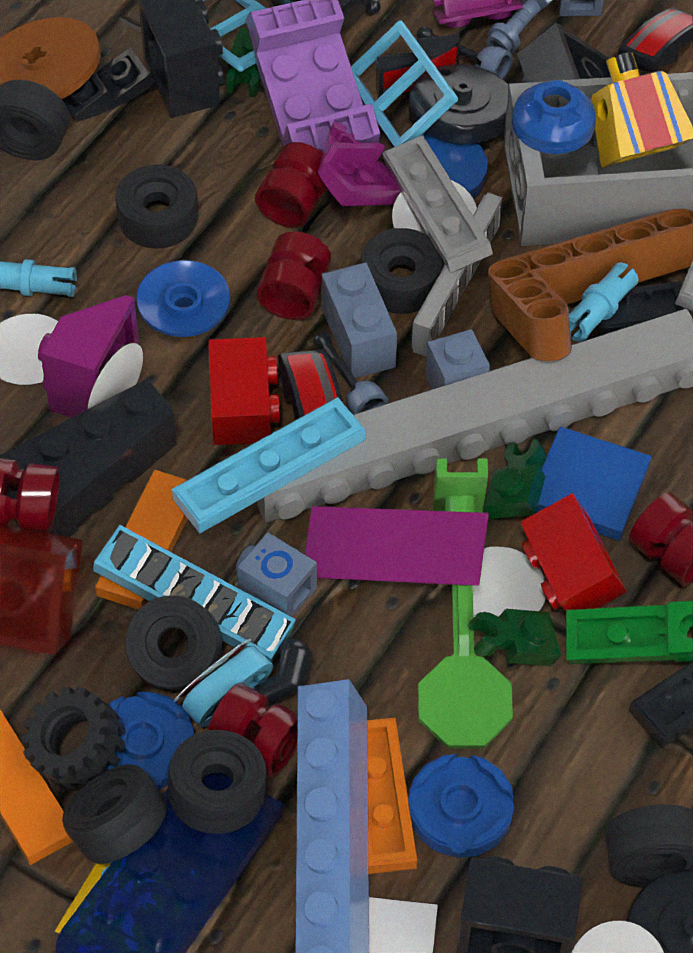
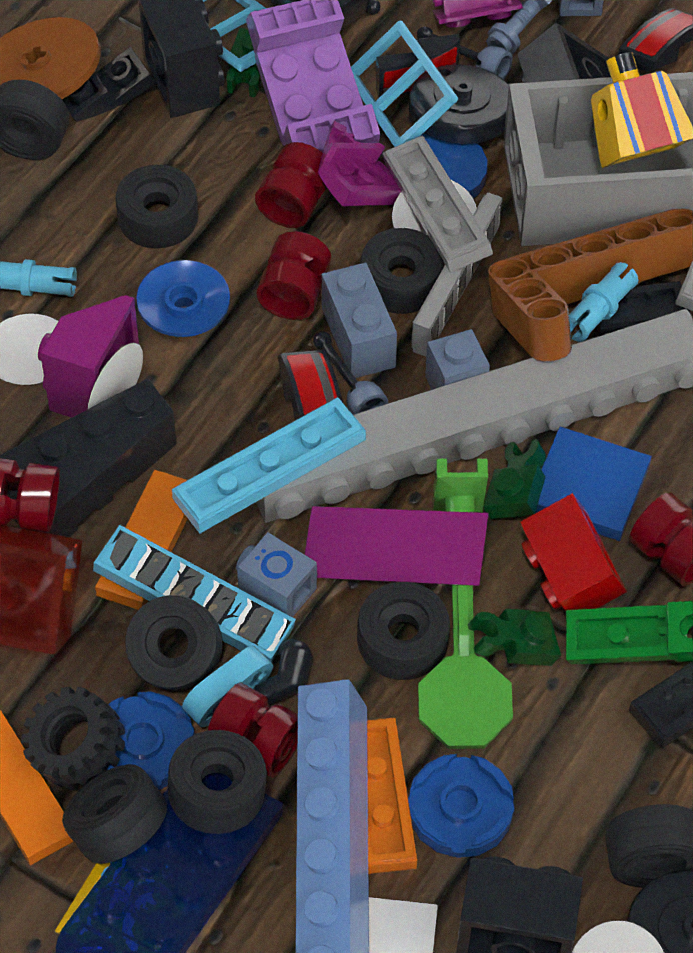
(210, 670): sticker -> none
(241, 390): red brick -> none
(409, 604): none -> black tyre
(507, 582): white sticker -> none
(553, 128): blue piece -> none

